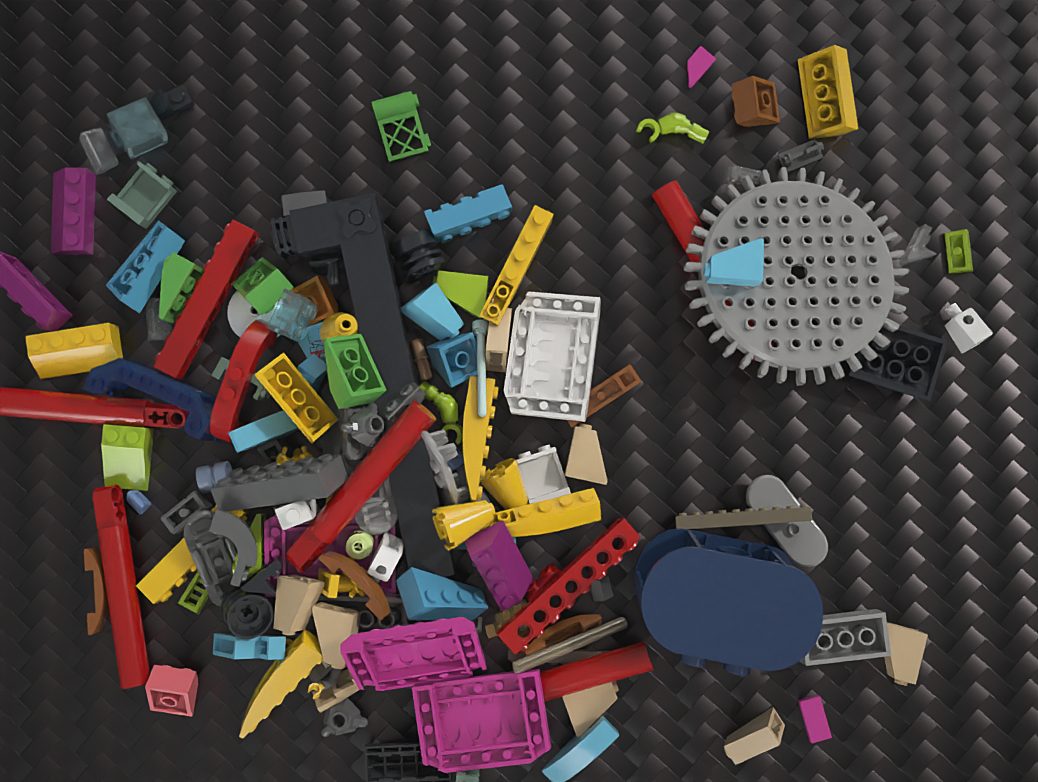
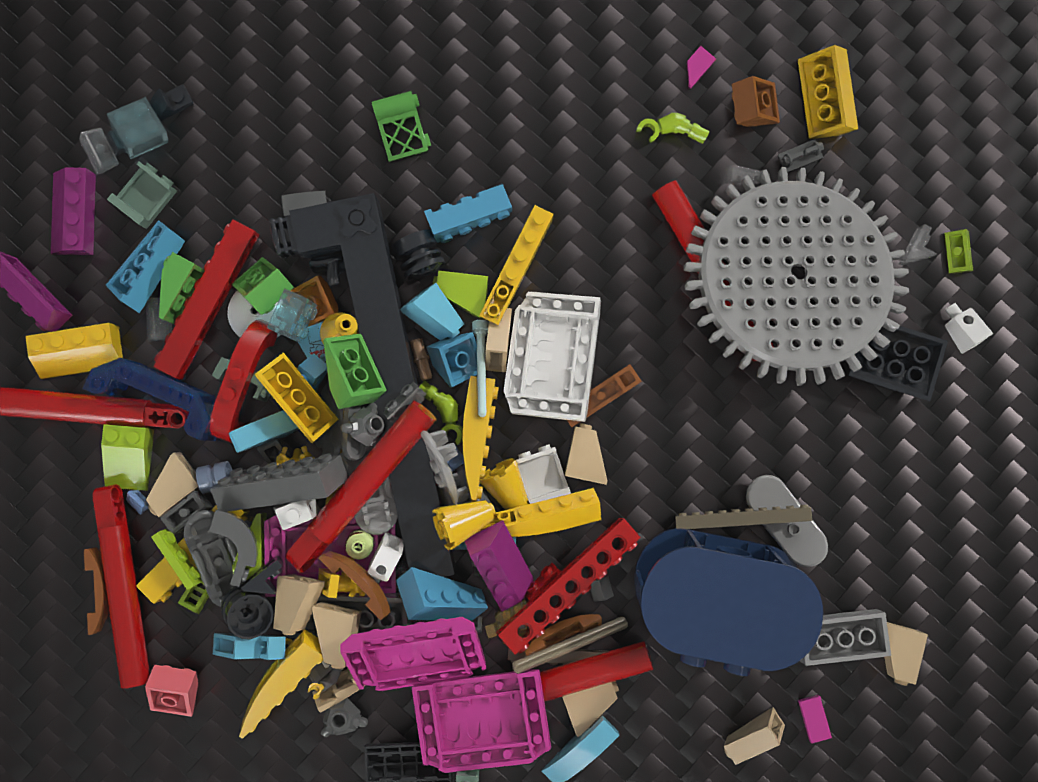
(172, 485): none -> tan slope
(177, 558): none -> lime plate
(737, 265): medium azure slope -> none

